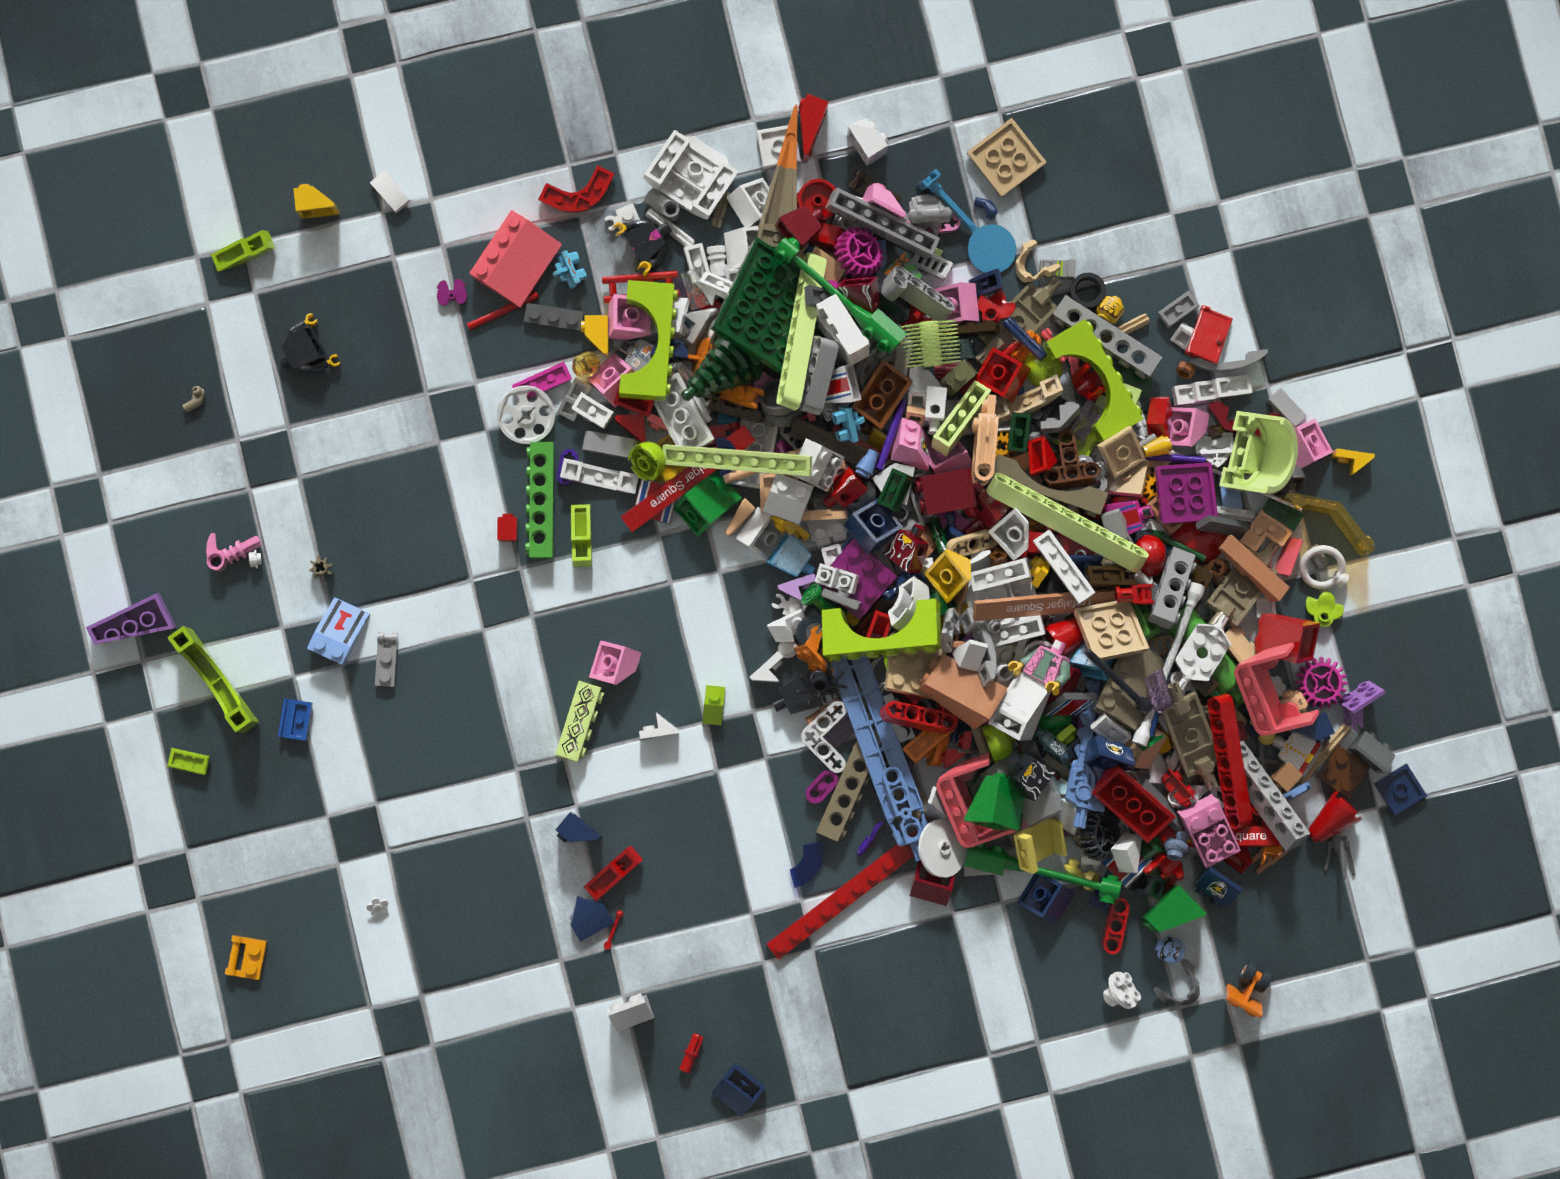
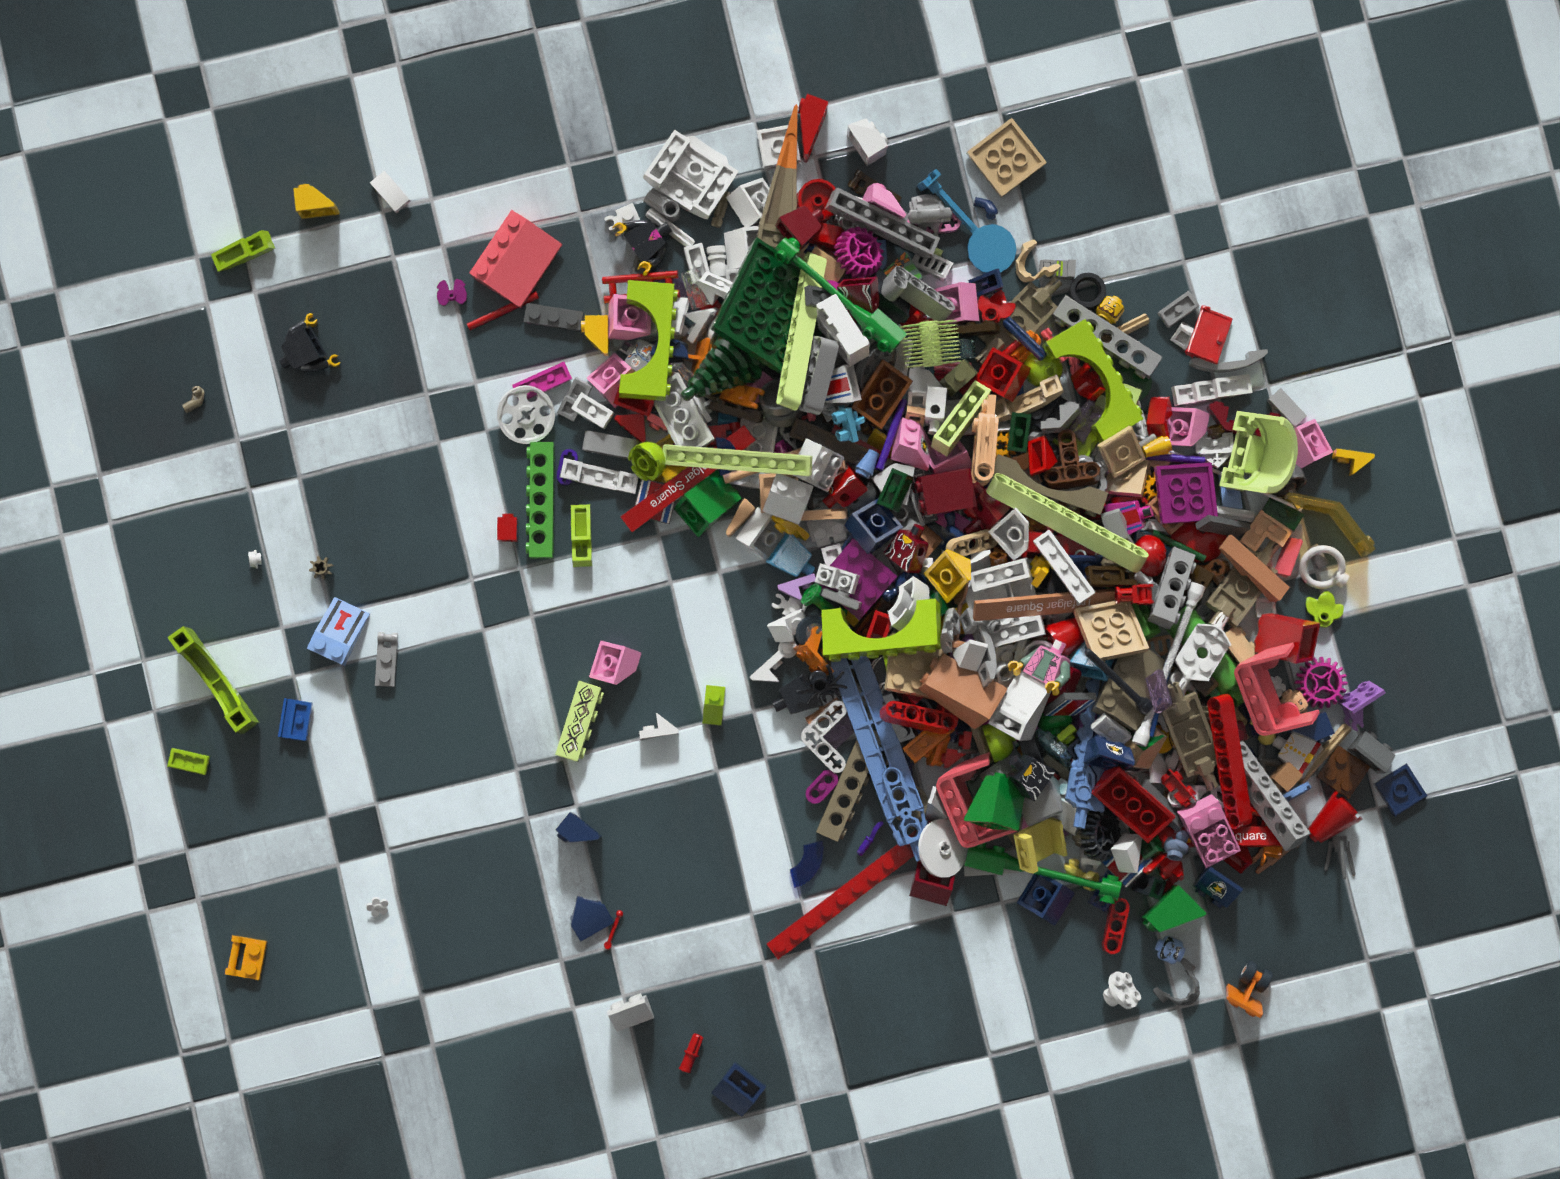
(138, 619): medium lavender wedge -> none
(233, 553): bright pink piece -> none
(566, 269): medium azure hips -> none
(581, 200): red plate -> none
(586, 365): clear yellow head -> none
(613, 873): red slope -> none
(938, 535): dark green pin -> none
(1185, 370): dark orange tile -> none

